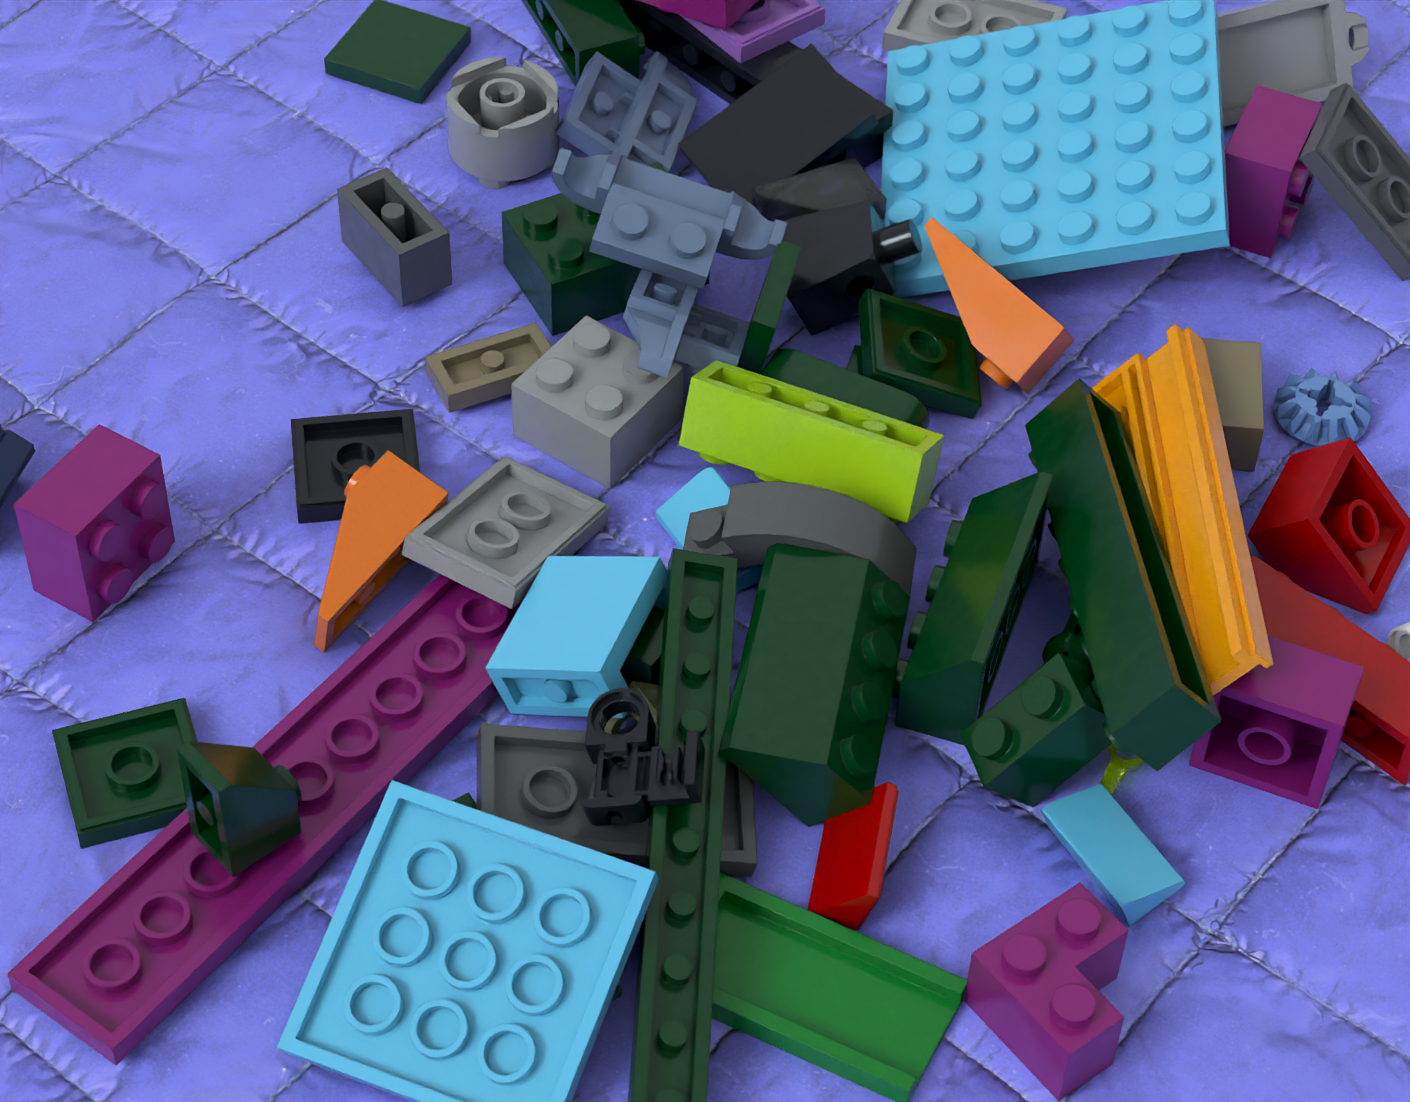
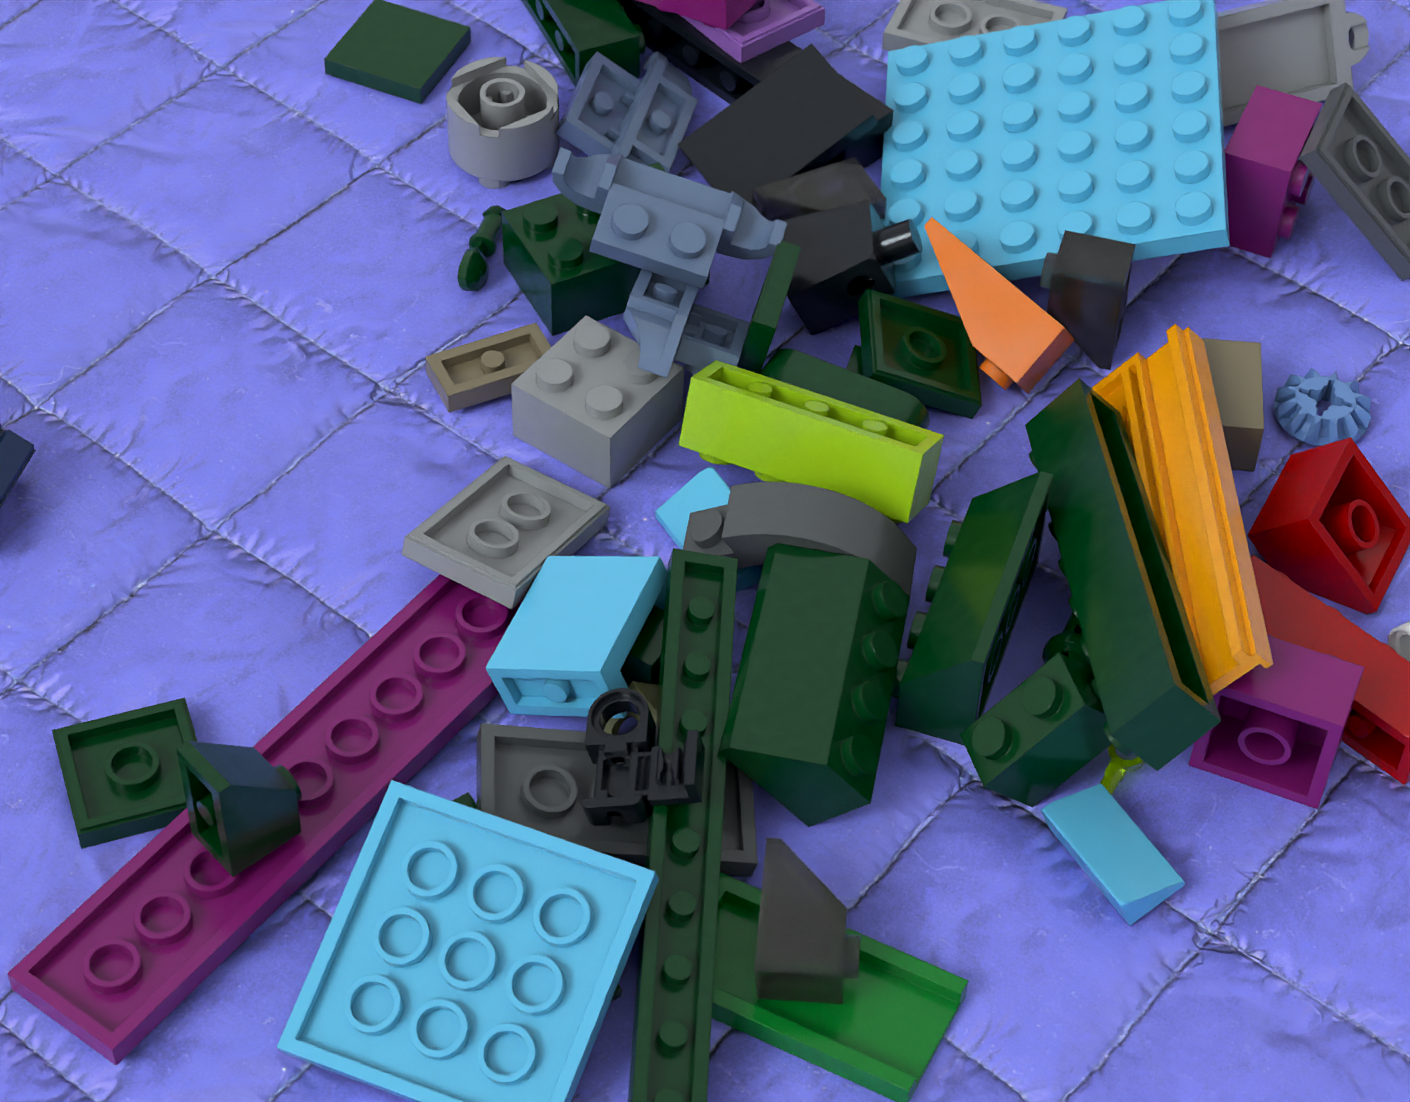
(95, 522): magenta brick -> none
(335, 447): black tile -> none
(378, 513): orange slope -> none
(395, 236): dark grey brick -> none
(474, 267): none -> dark green piece
(801, 934): none -> clear smoke slope
(854, 860): red slope -> none
(1043, 987): magenta brick -> none
(1090, 291): none -> clear smoke slope

